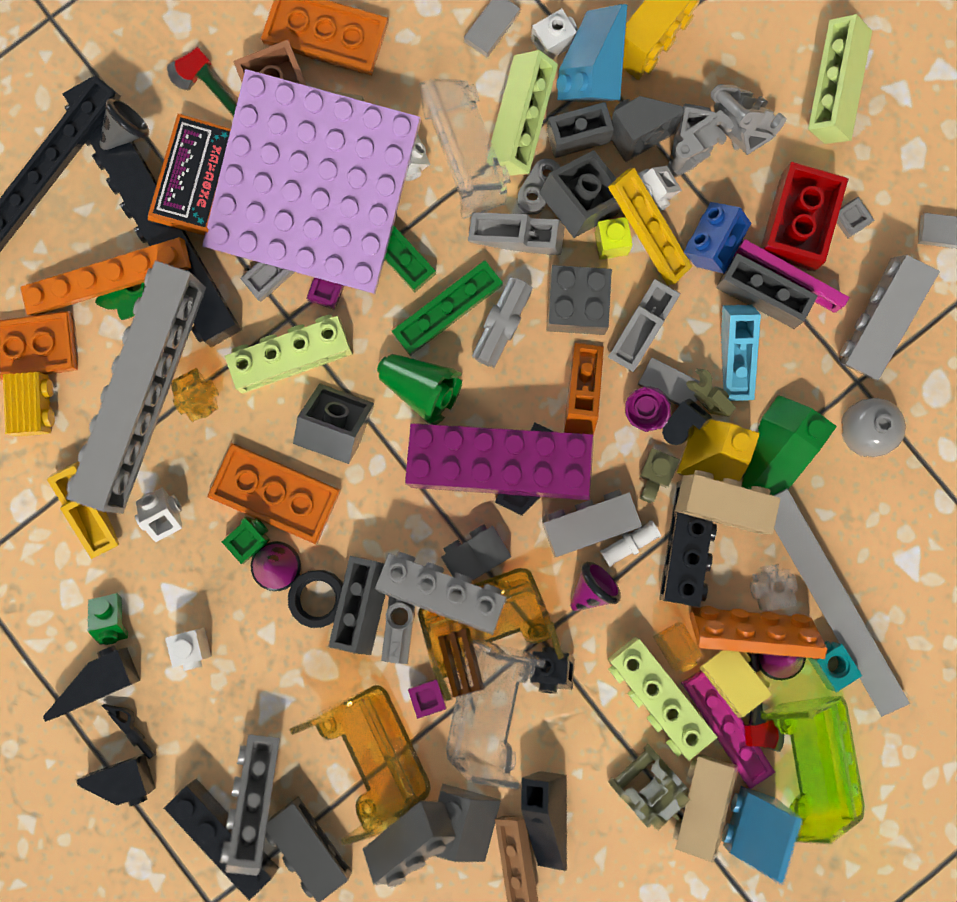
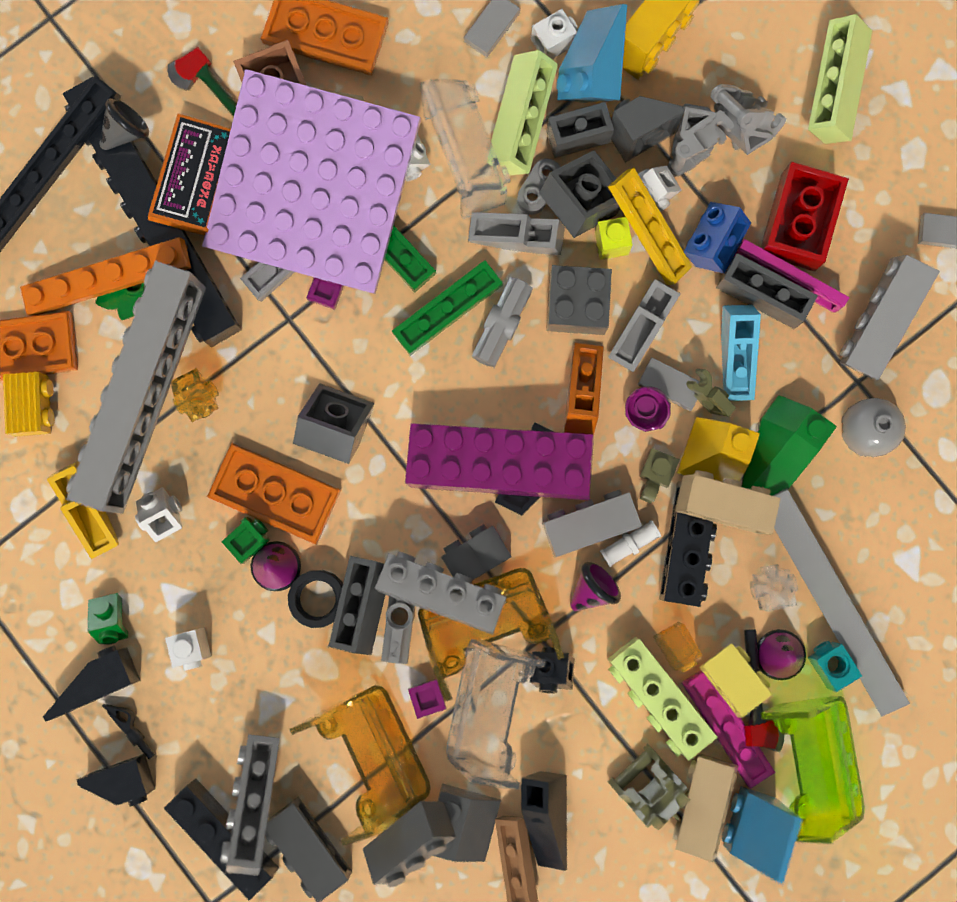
(288, 354): yellowish green brick -> none
(421, 385): green cone -> none
(450, 665): reddish brown tile -> none
(682, 422): black leg -> none
(757, 632): orange plate -> none
(854, 218): light grey tile -> none

